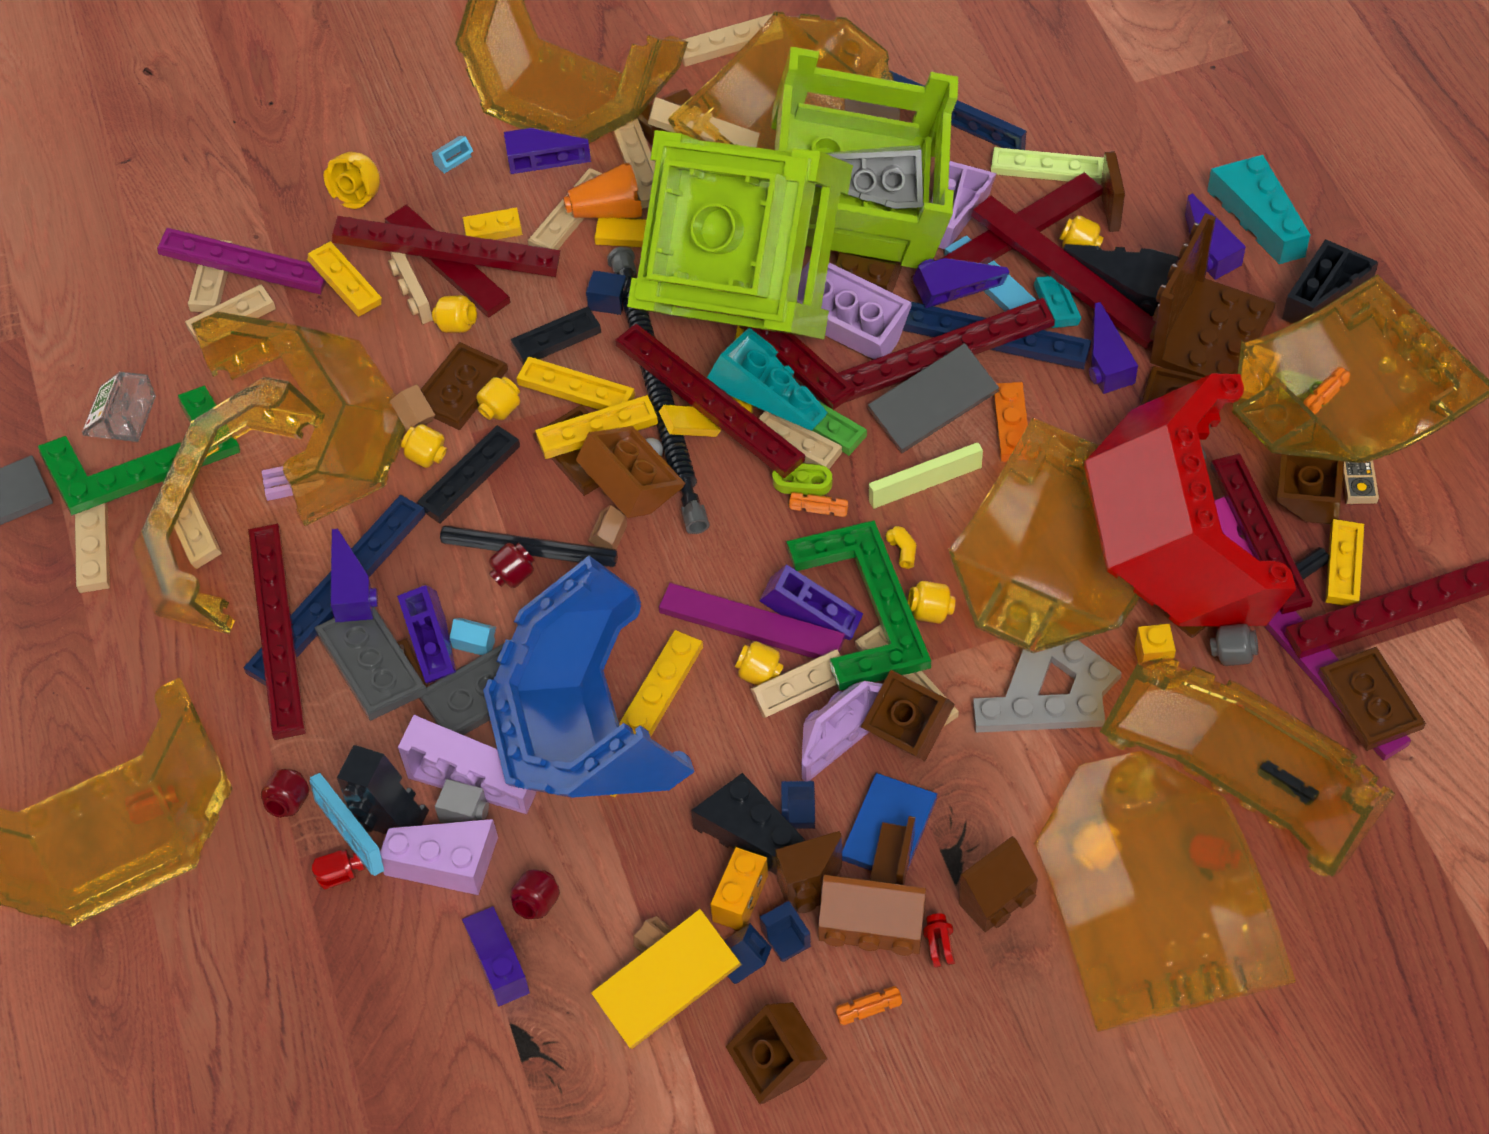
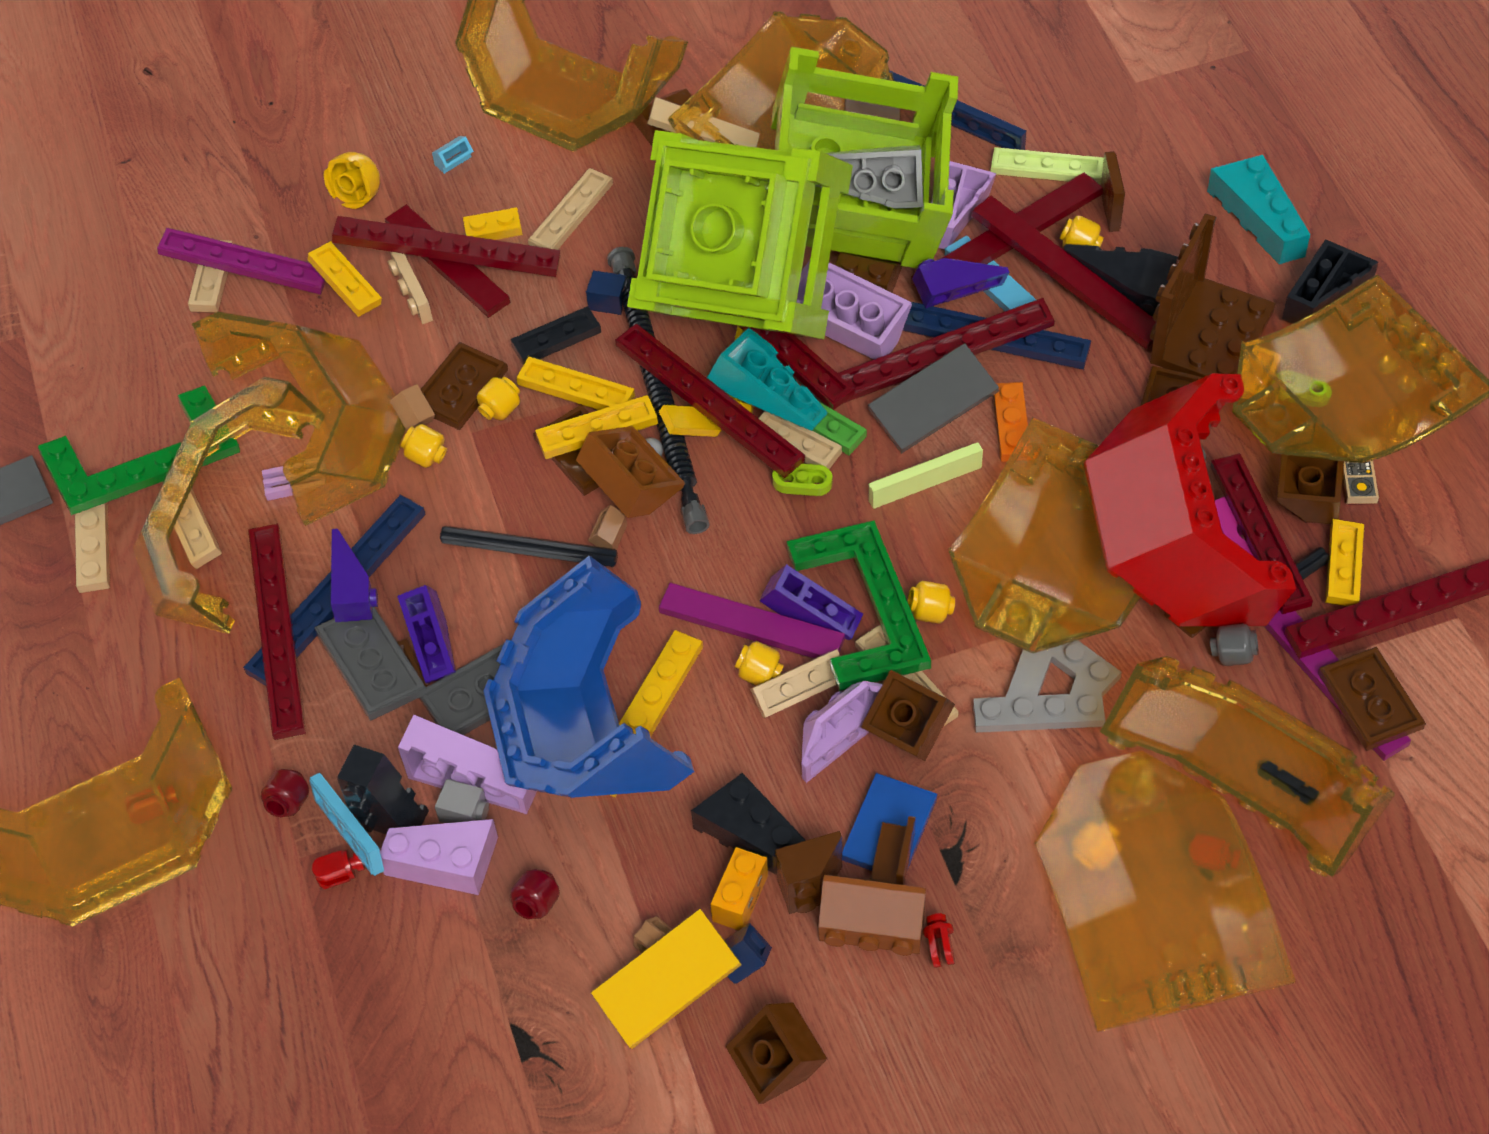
(121, 408): clear slope -> none
(251, 303): tan plate -> none
(454, 314): yellow head -> none
(468, 474): black plate -> none
(472, 636): medium azure piece -> none
(496, 956): dark purple slope -> none
(511, 565): dark red head -> none
(540, 149): dark purple slope -> none
(606, 196): orange cone -> none
(620, 232): yellow tile -> none
(636, 151): tan plate -> none
(721, 41): tan plate -> none
(785, 931): dark blue panel -> none
(799, 803): dark blue panel -> none
(818, 504): orange axle -> none
(868, 1005): orange axle -> none
(900, 537): yellow arm -> none
(997, 885): reddish brown slope -> none
(1058, 301): teal plate -> none
(1110, 360): dark purple slope -> none
(1154, 642): yellow brick -> none
(1226, 249): dark purple slope -> none
(1327, 389): orange axle -> none

